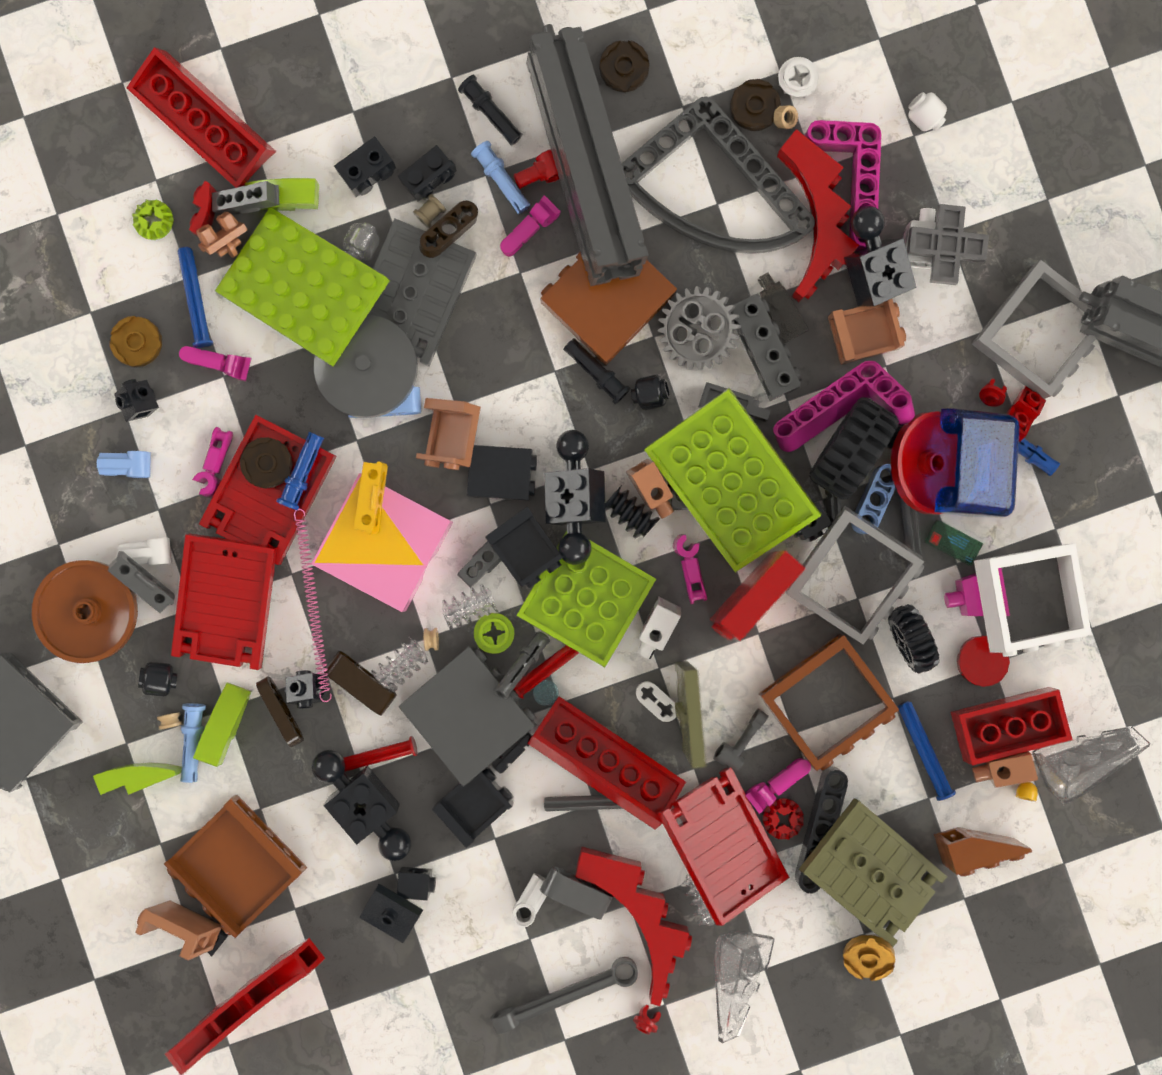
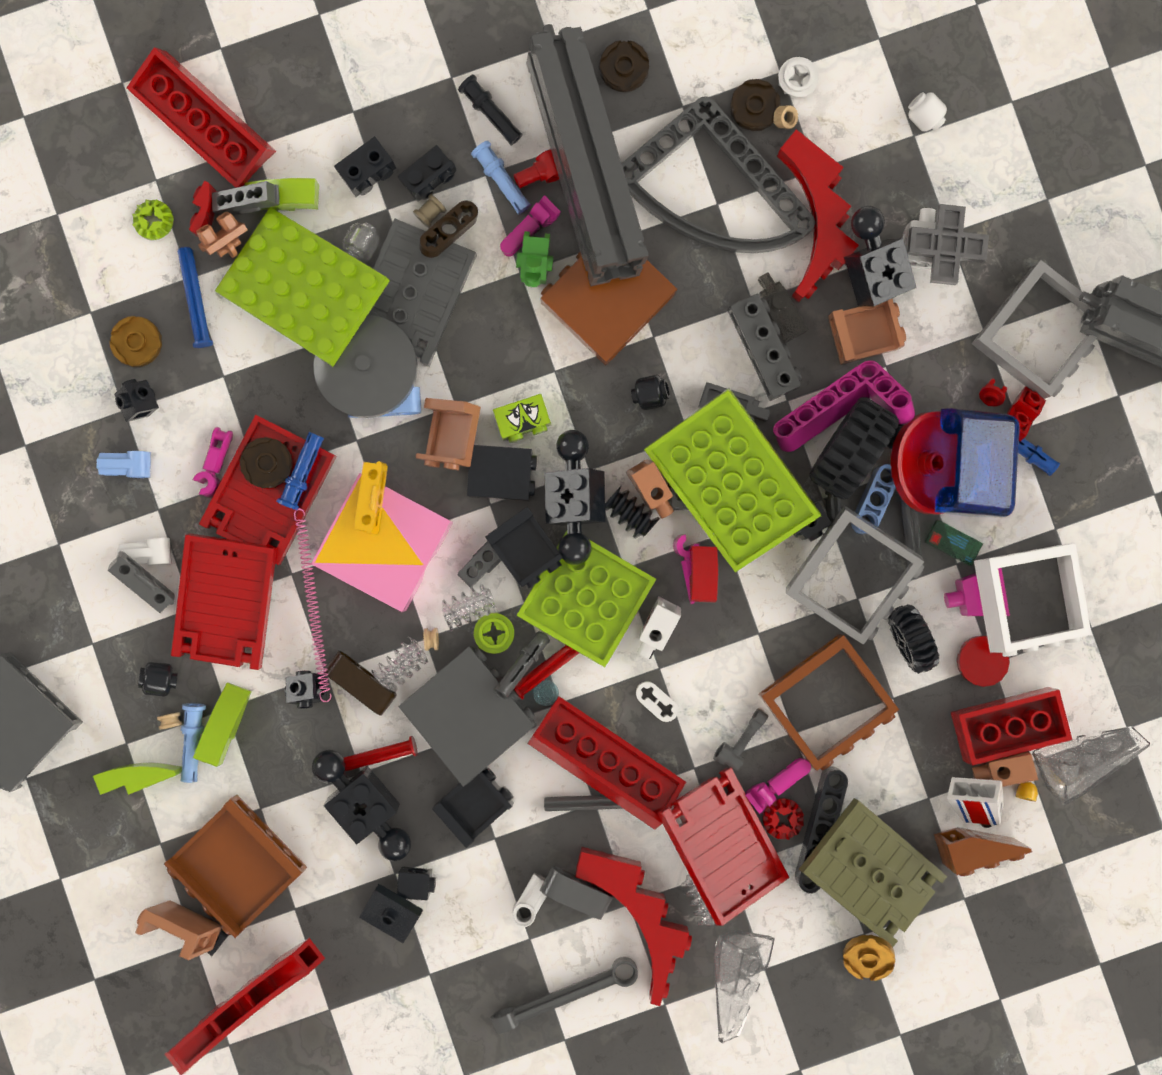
(83, 612): dark orange dish -> none
(230, 365): dark pink piece -> none
(279, 711): dark brown beam -> none
(511, 754): black axle -> none
(522, 418): none -> lime brick
(534, 260): none -> bright green hinge
(605, 379): black pin -> none
(644, 1023): red plate -> none
(689, 713): olive door -> none
(704, 574): none -> red slope
(709, 307): light grey gear -> none
(756, 595): red brick -> none
(861, 150): dark pink beam -> none
(926, 751): blue axle -> none
(977, 800): none -> white torso

